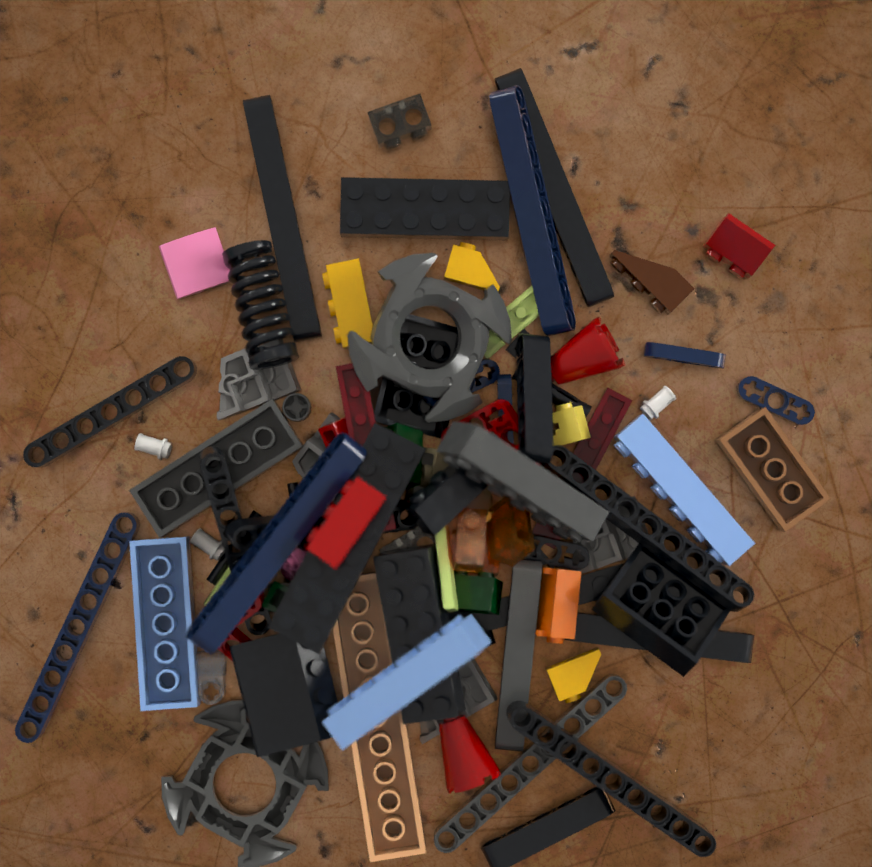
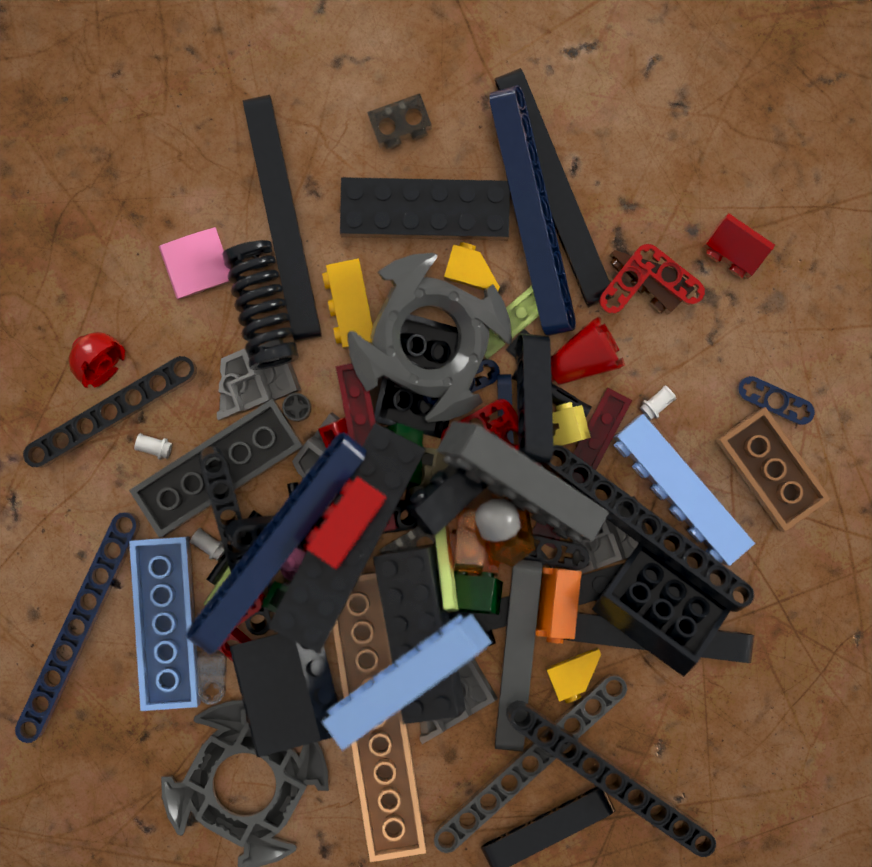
(94, 358): none -> red cylinder
(464, 756): red cone -> none
(497, 520): none -> light grey hair
(643, 271): none -> red beam
(684, 355): dark blue beam -> none

